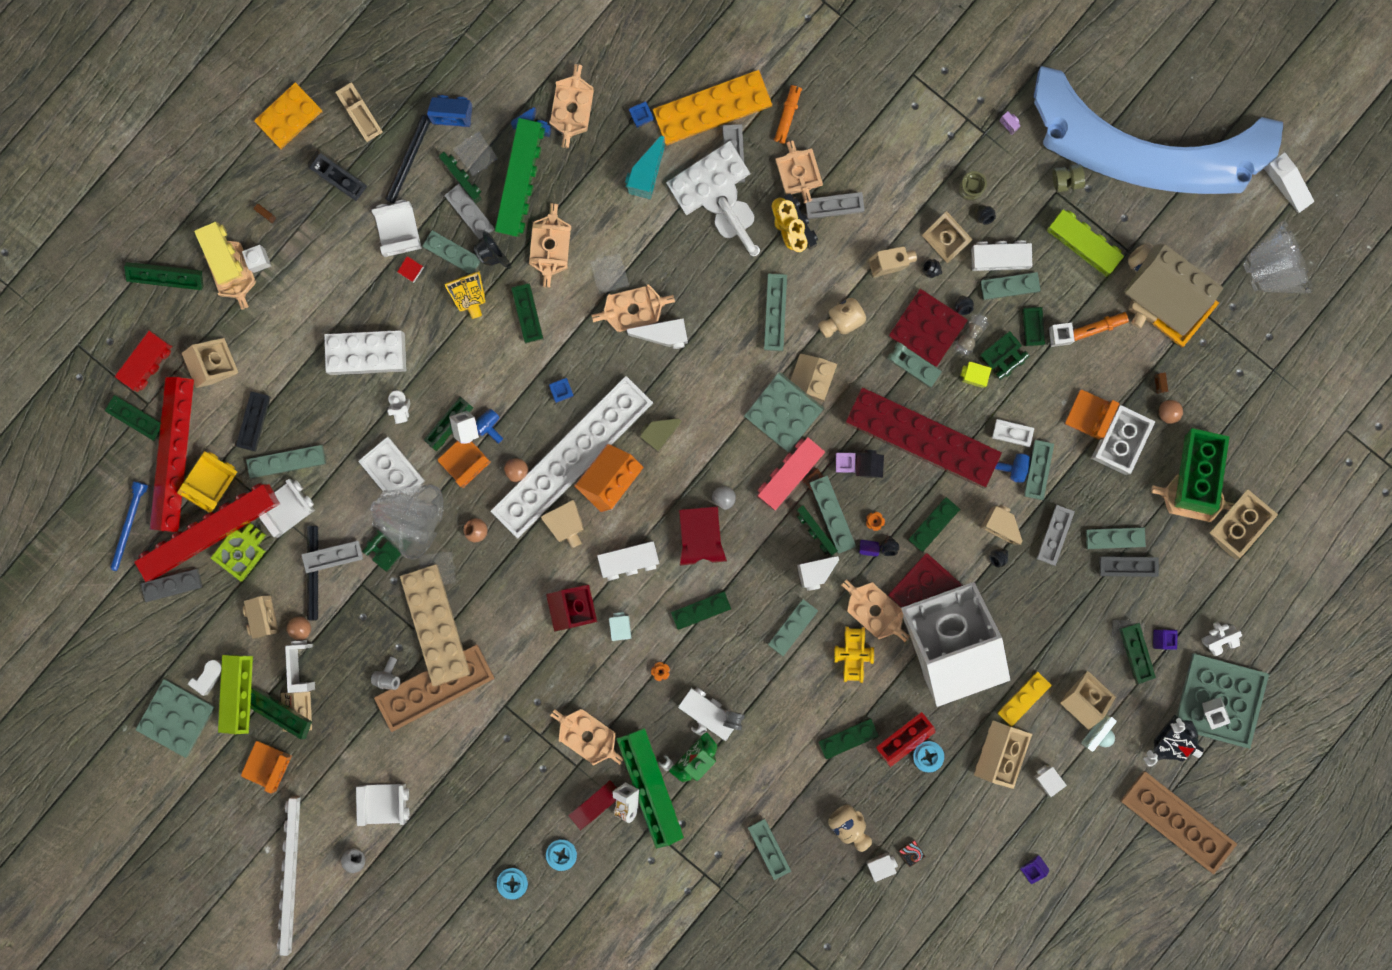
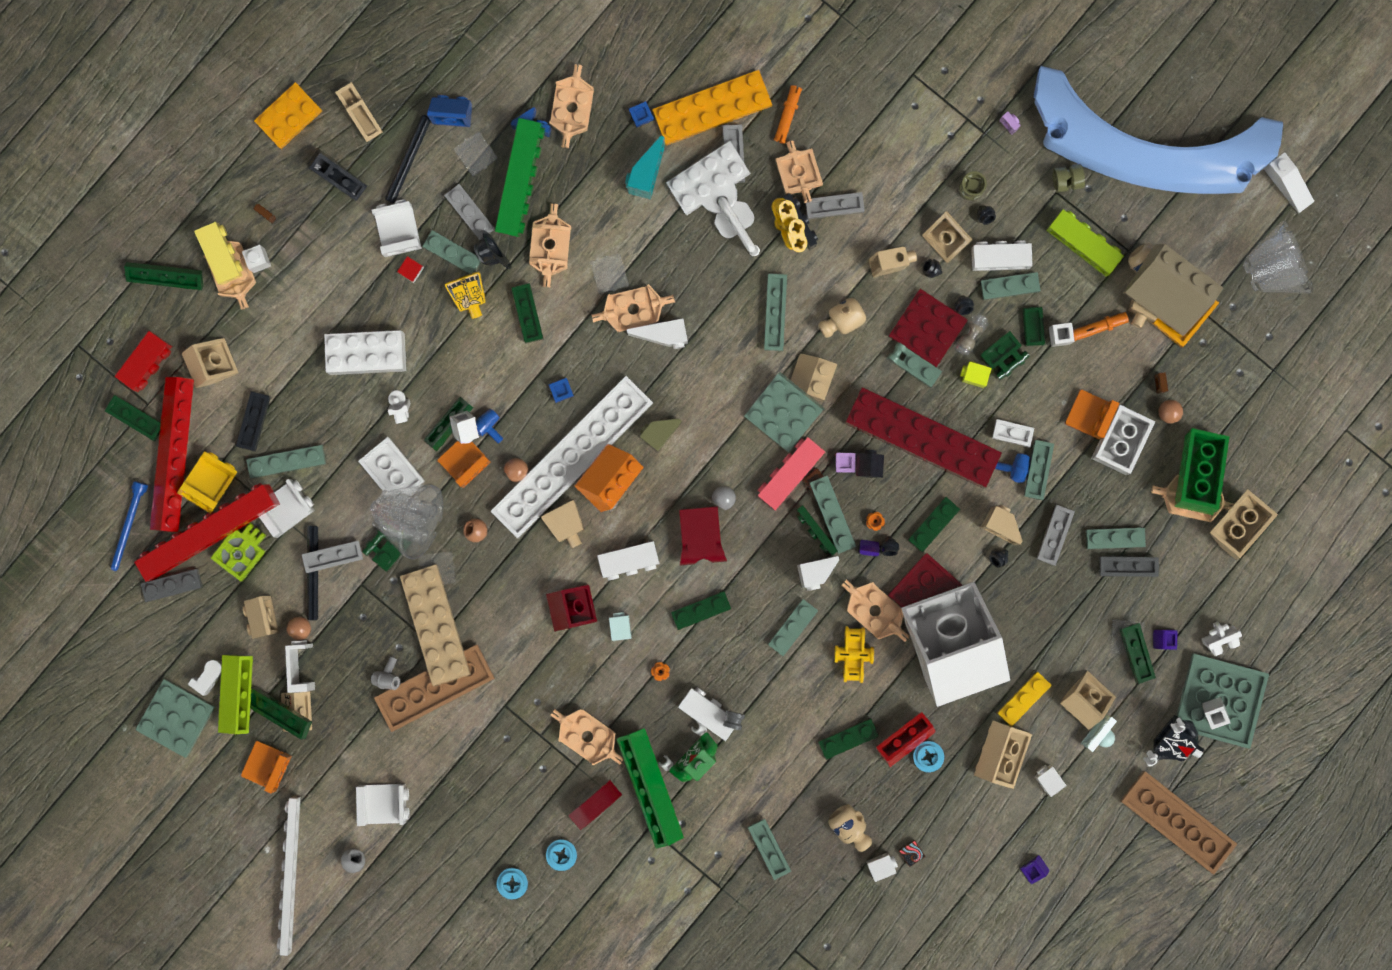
(461, 176): dark green plate -> none
(626, 803): white leg -> none

